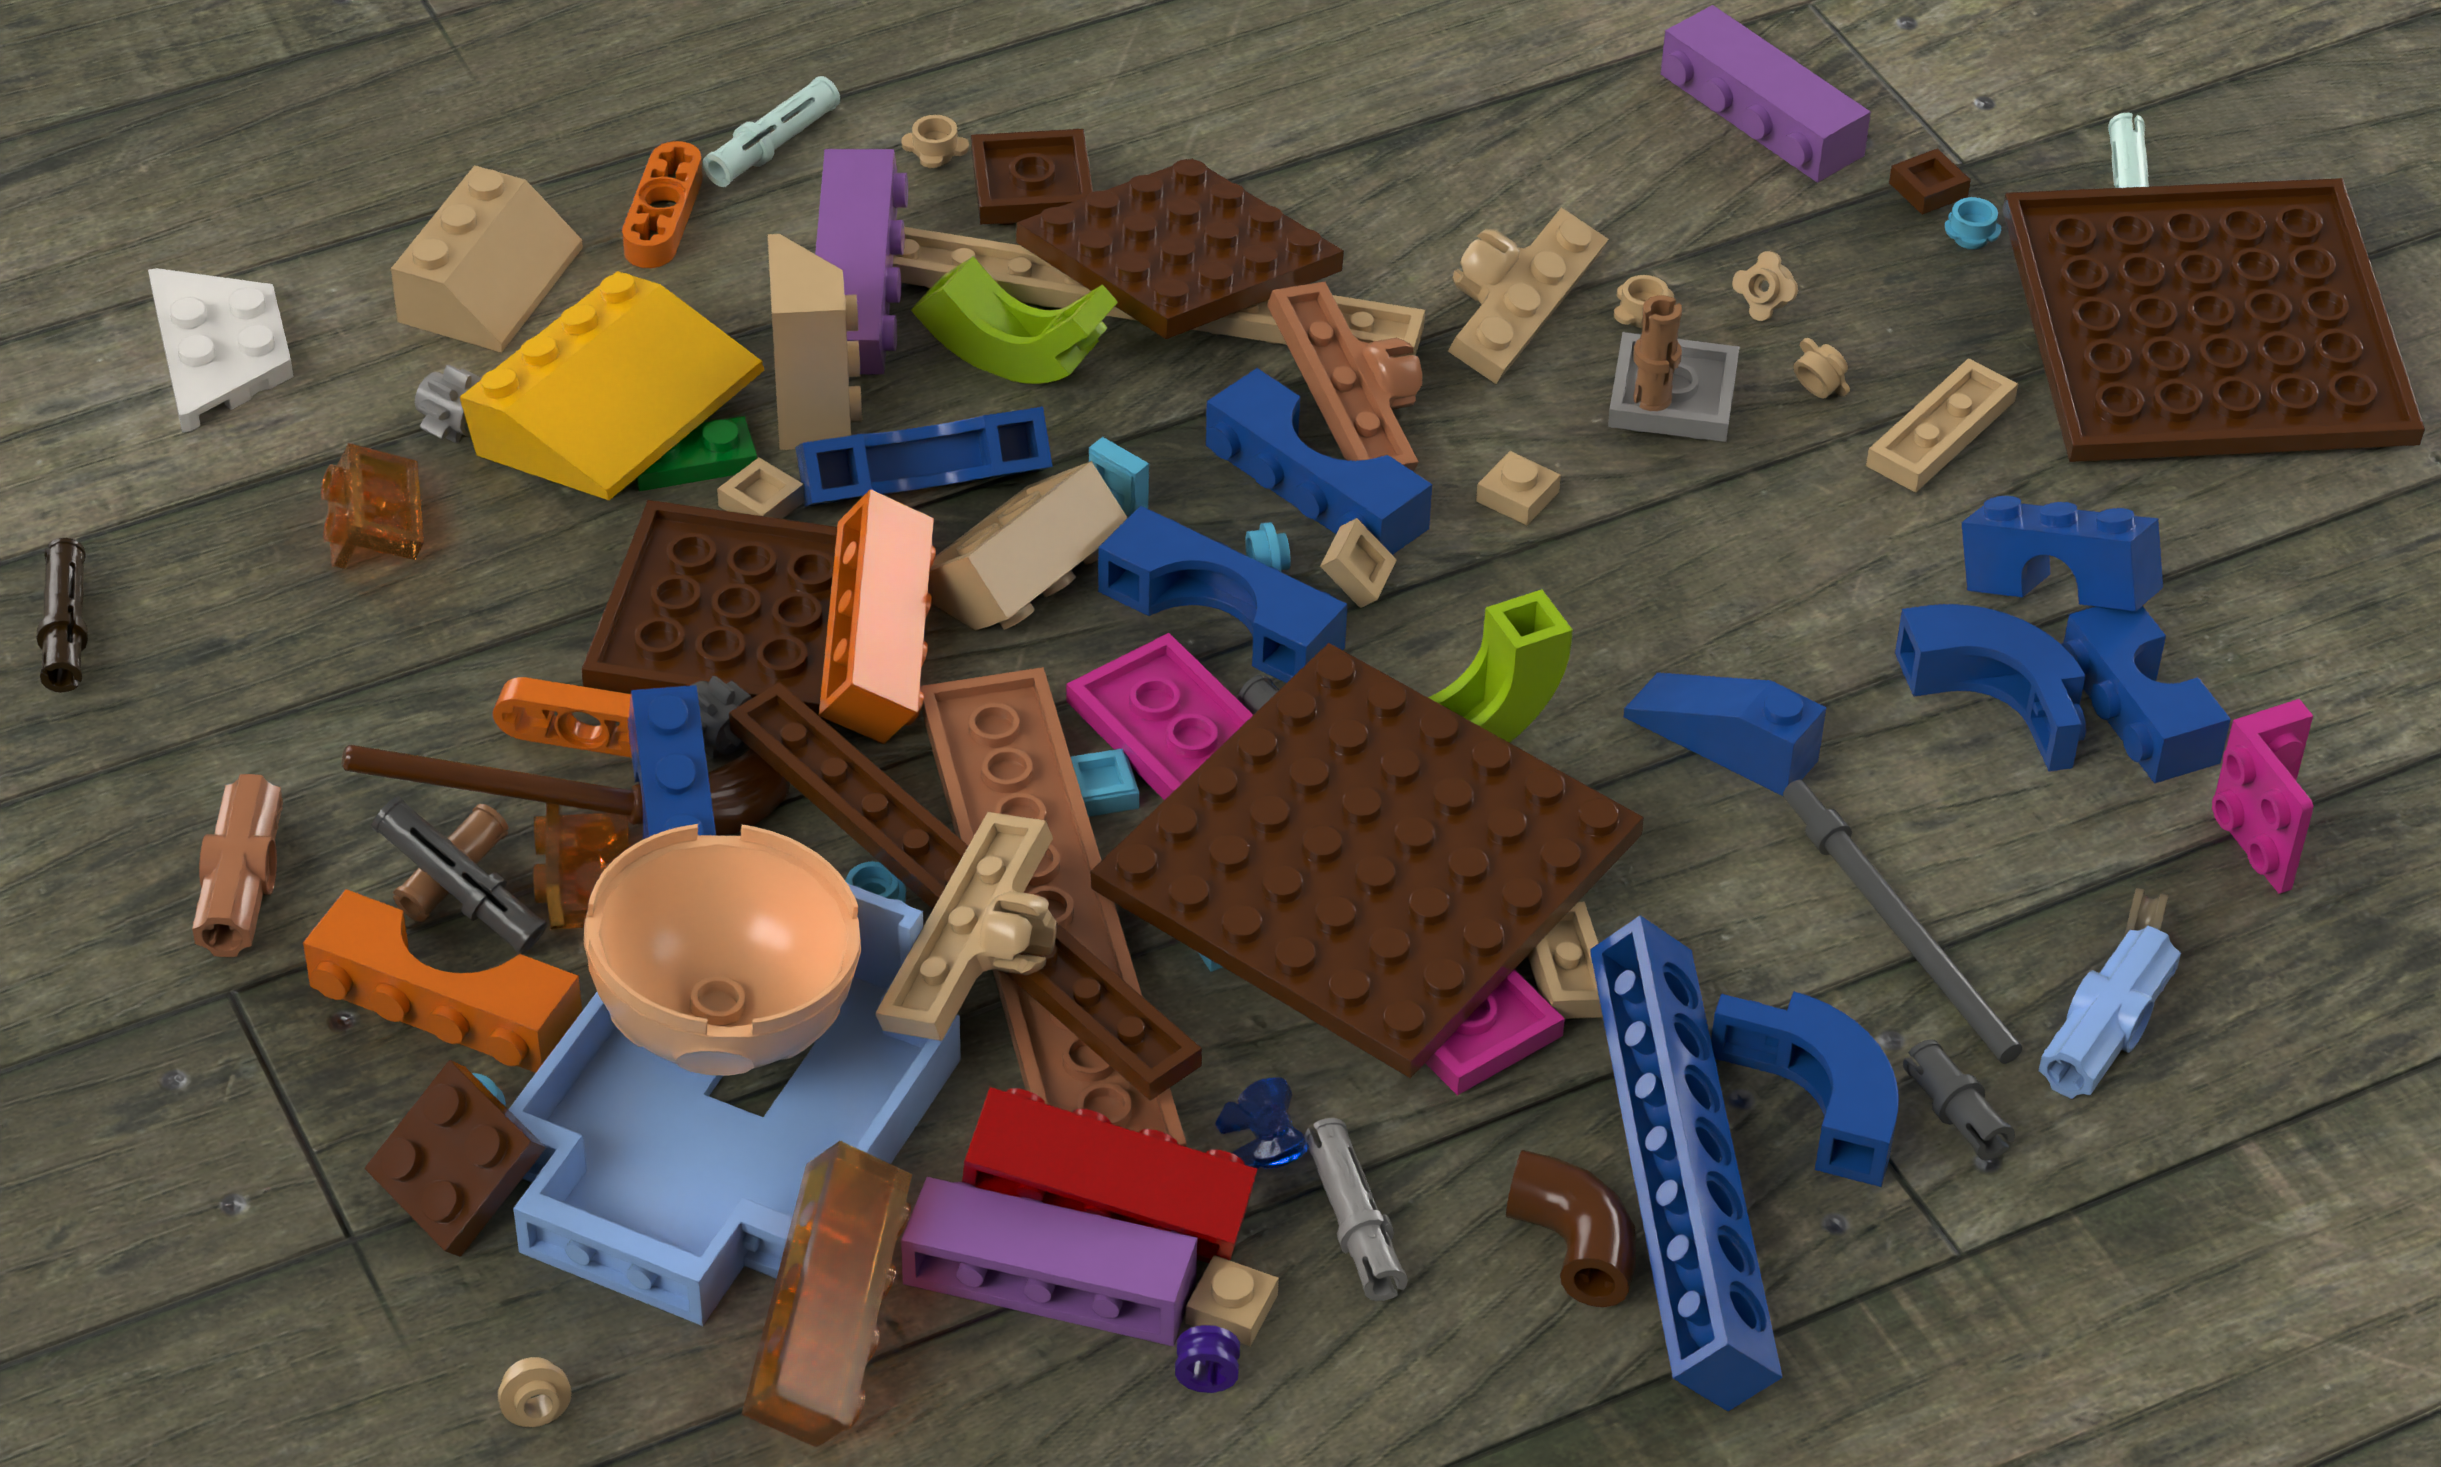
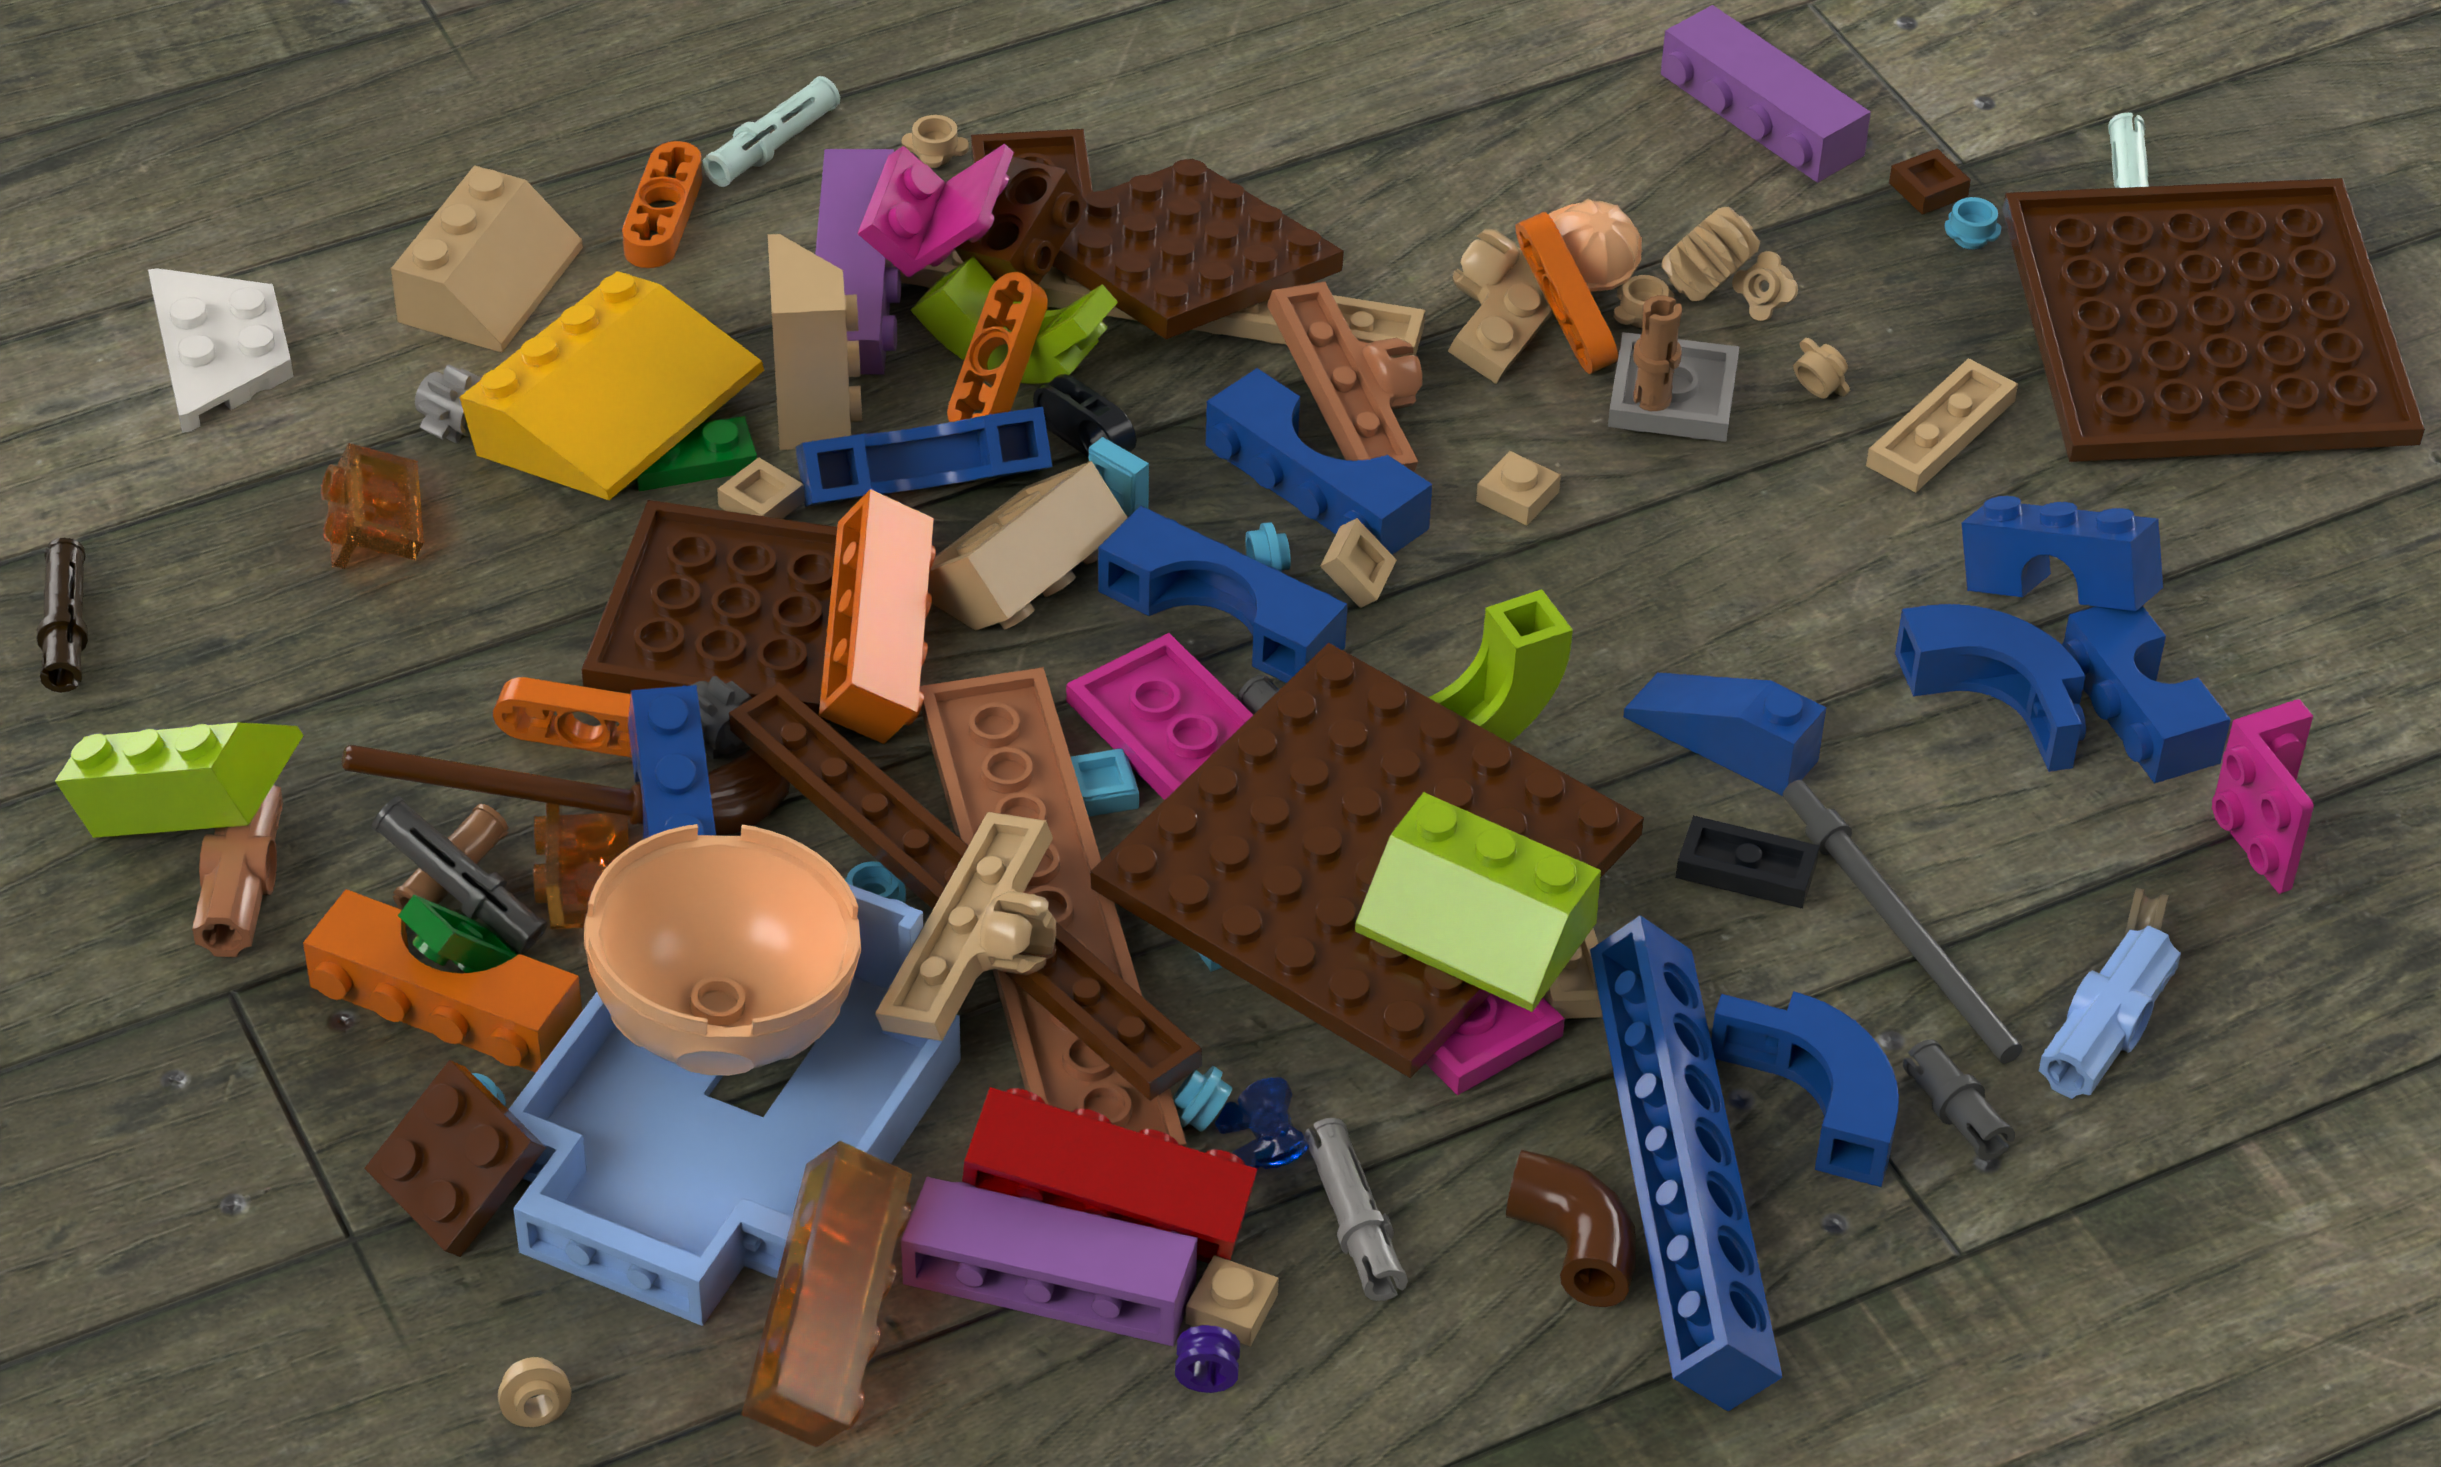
(175, 777): none -> lime slope
(454, 937): none -> green plate
(922, 218): none -> dark pink bracket
(989, 334): none -> orange beam
(1029, 221): none -> reddish brown brick
(1082, 415): none -> black piece
(1201, 1098): none -> medium azure plate
(1479, 901): none -> lime slope
(1567, 292): none -> orange beam
(1601, 242): none -> light nougat piece
(1710, 254): none -> tan gear
(1747, 861): none -> black plate

